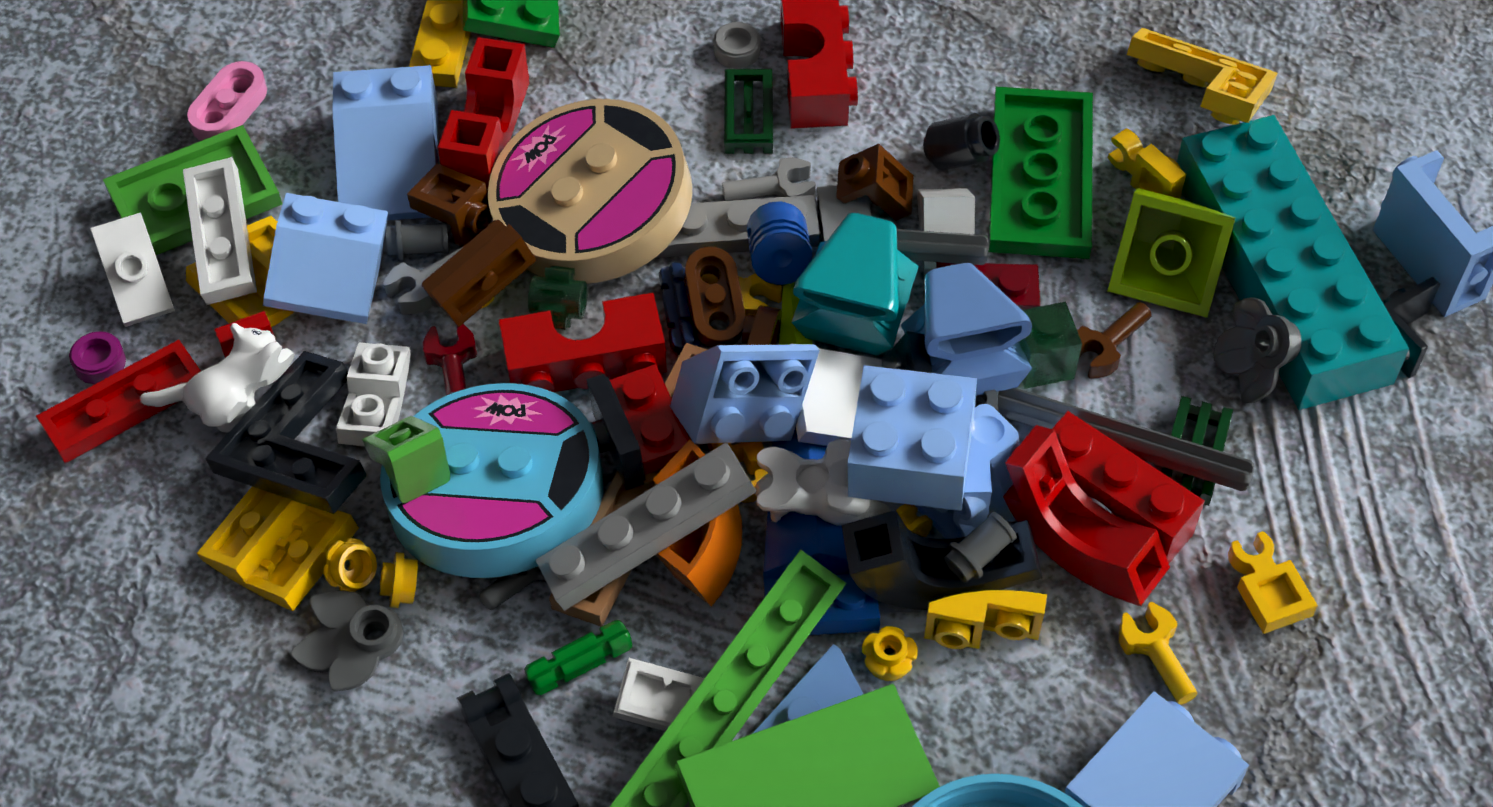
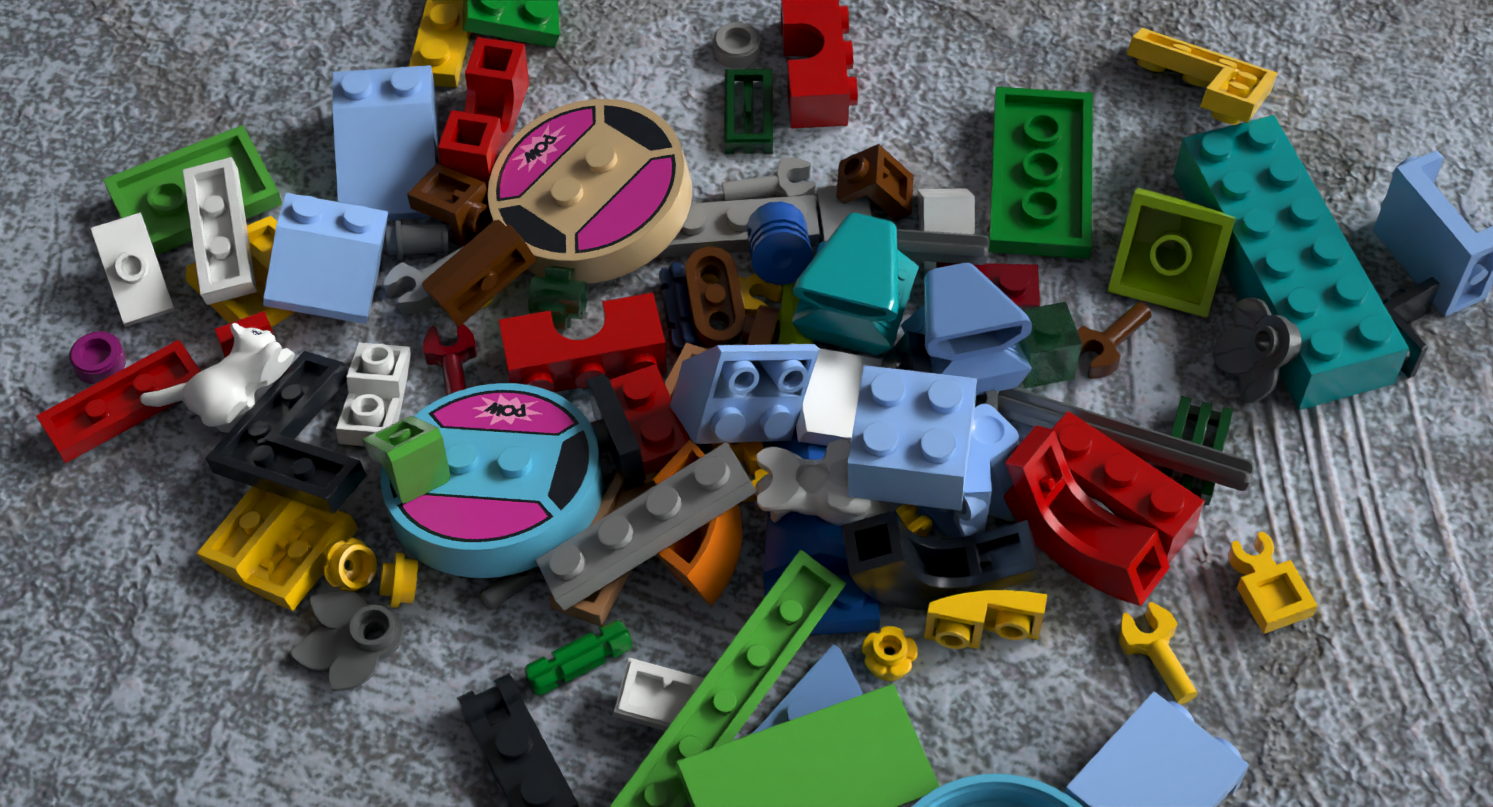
(221, 102): bright pink plate -> none
(961, 141): black brick -> none
(979, 547): dark grey pin -> none
(1147, 165): yellow plate -> none

